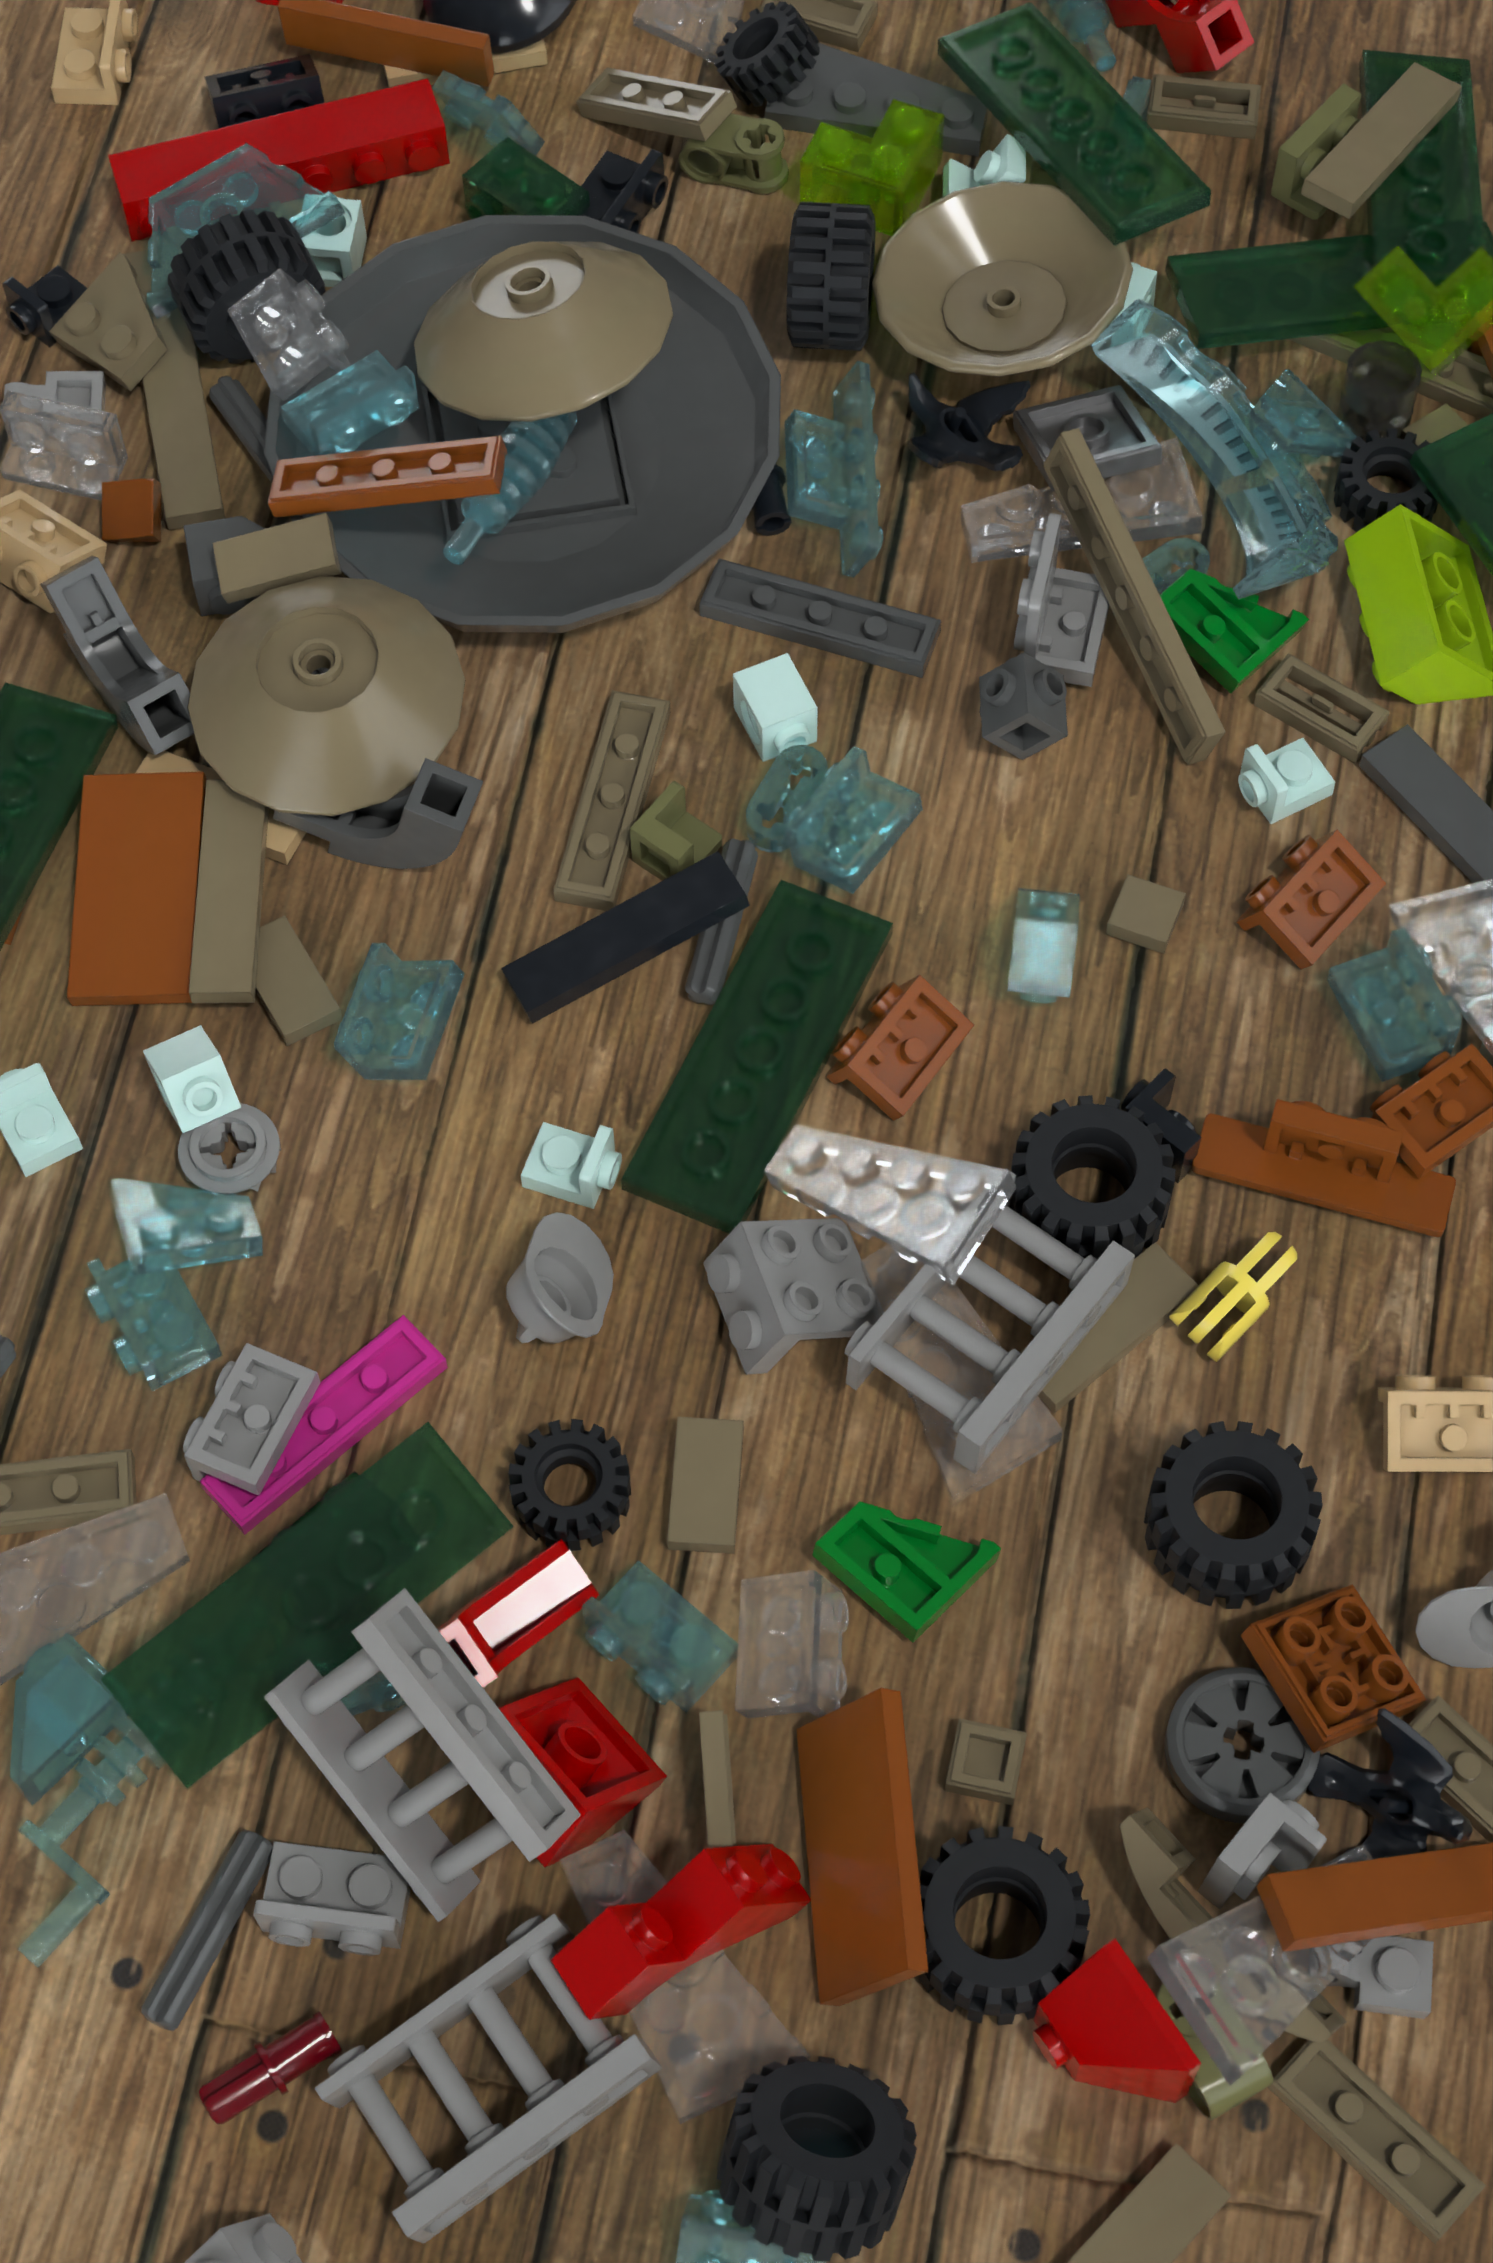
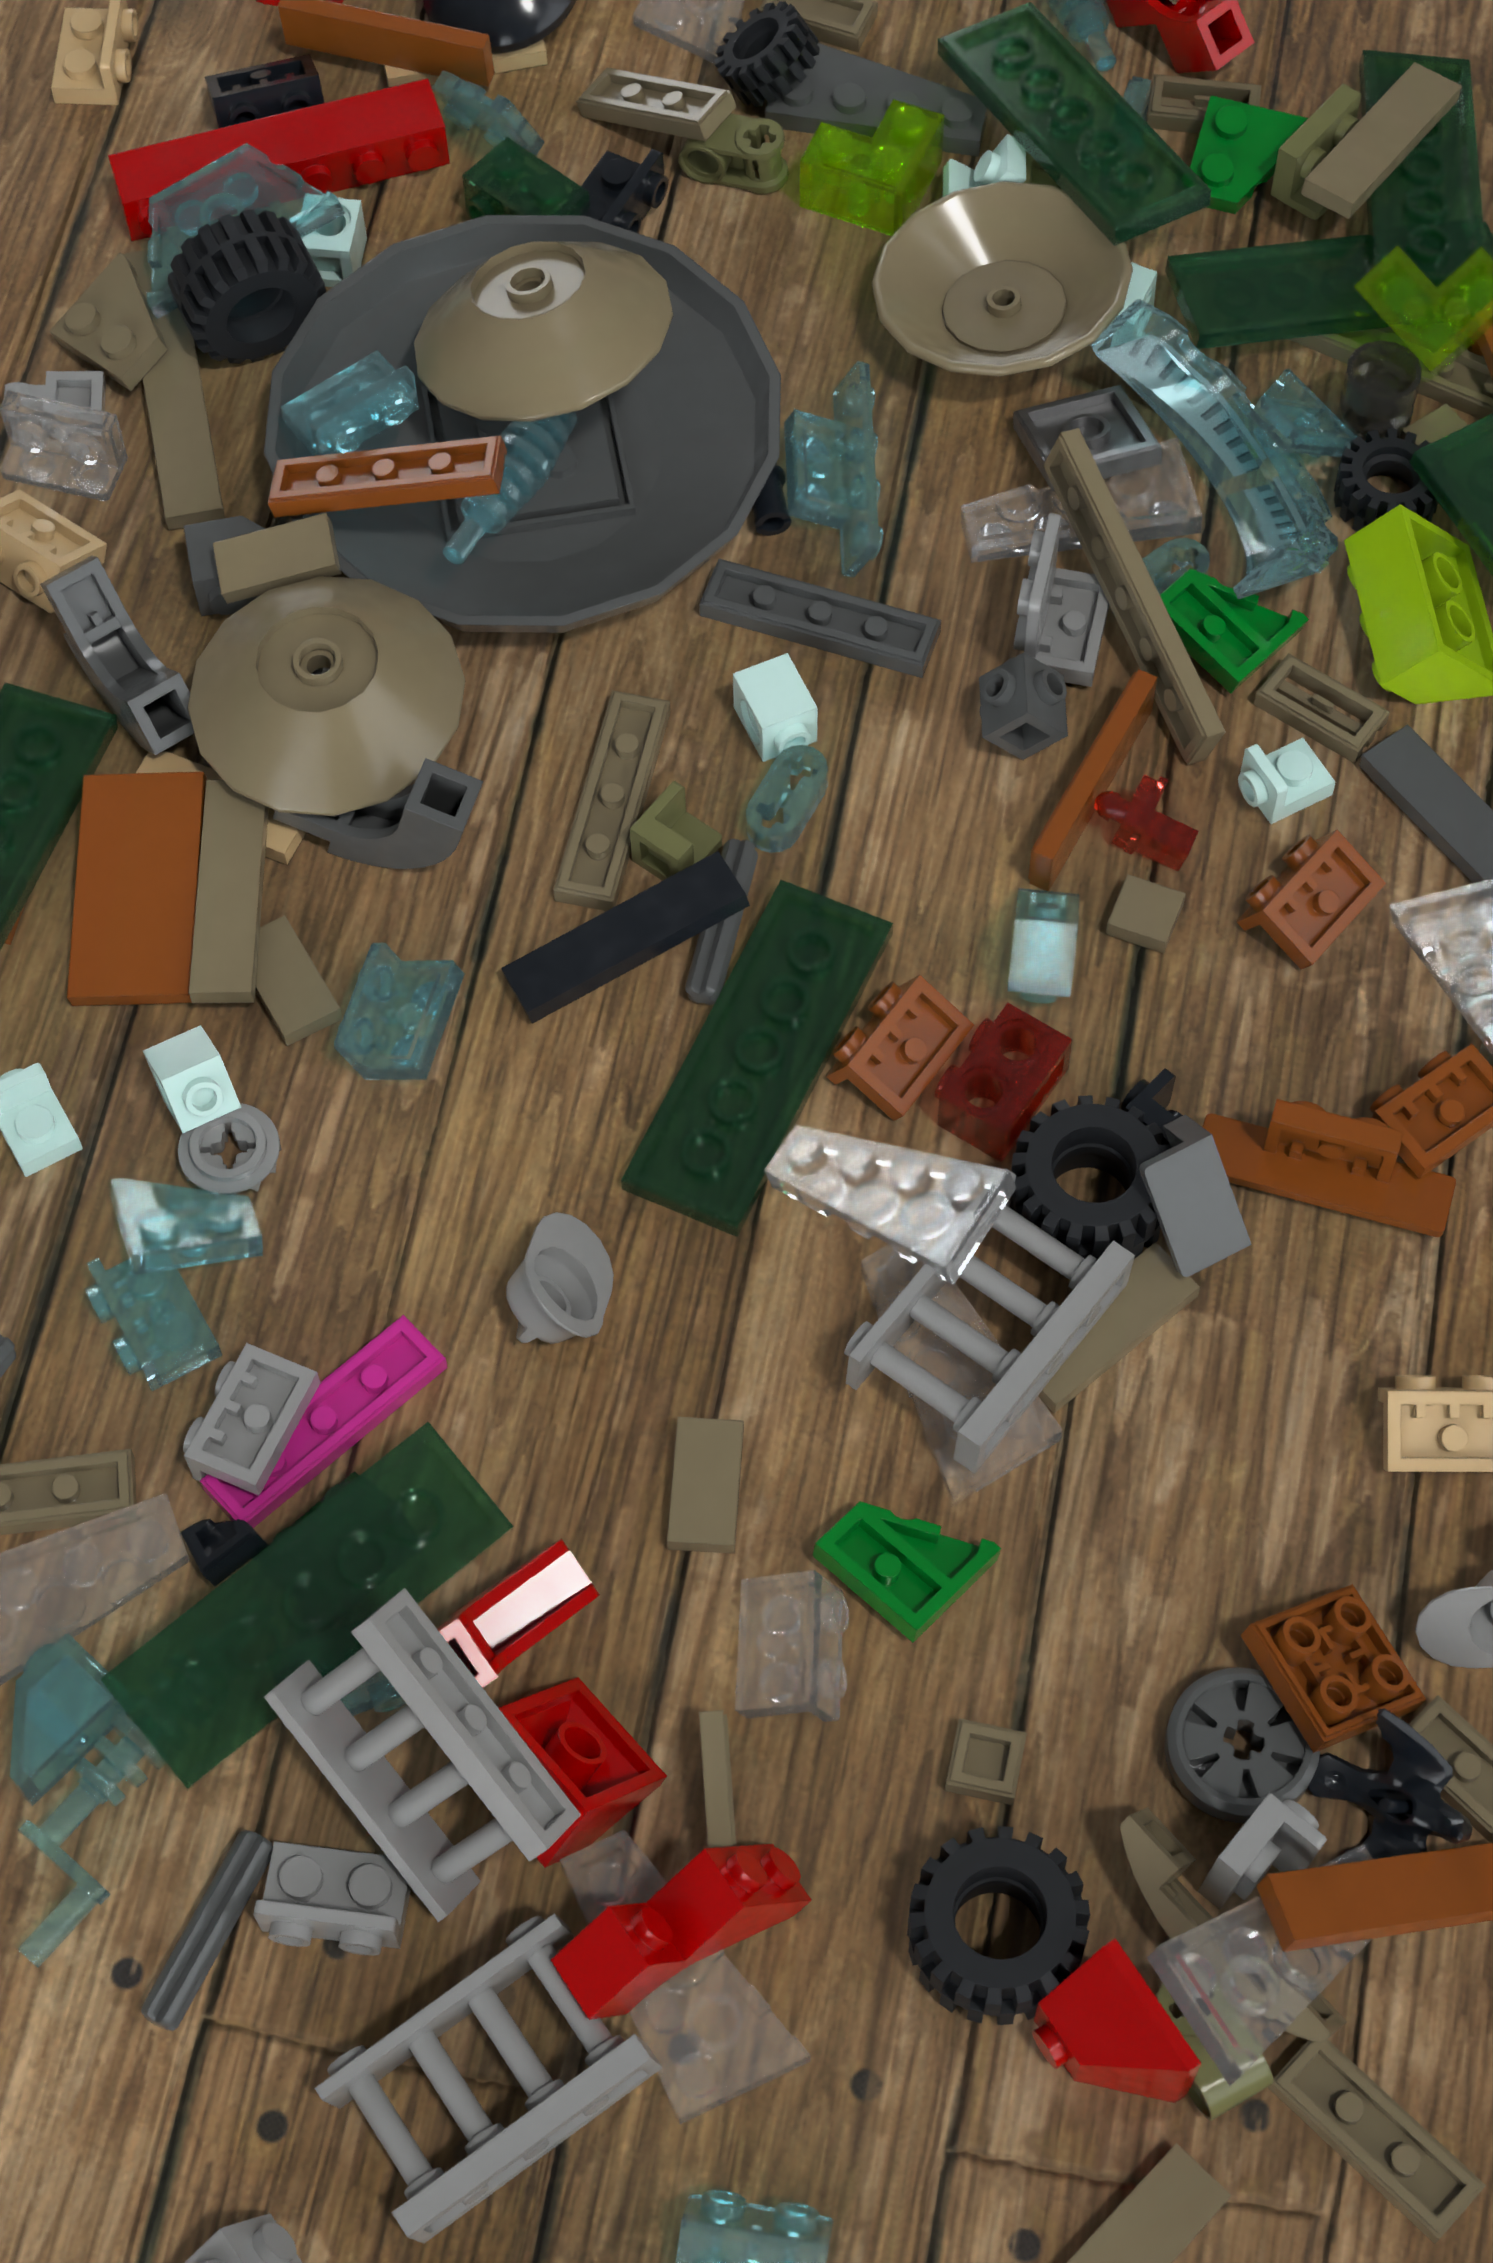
(42, 304): black bracket -> none
(131, 510): dark orange slope -> none
(222, 1546): none -> black tile
(243, 418): dark grey axle -> none
(268, 2069): dark red axle -> none
(288, 333): clear bracket -> none
(570, 1447): black tyre -> none
(572, 1164): light aqua bracket -> none
(660, 1637): clear light blue bracket -> none
(788, 1286): light grey bracket -> none
(816, 2158): black tyre -> none
(830, 276): black tyre -> none
(850, 822): clear light blue bracket -> none
(861, 1849): dark orange tile -> none
(963, 430): black animal -> none
(1013, 1085): none -> clear red brick
(1091, 779): none -> dark orange tile
(1144, 828): none -> clear red piece
(1194, 1199): none -> dark grey panel
(1238, 1291): light yellow arm -> none
(1239, 149): none -> green wing
(1243, 1465): black tyre -> none
(1391, 1977): light grey plate -> none
(1396, 1006): clear light blue bracket -> none

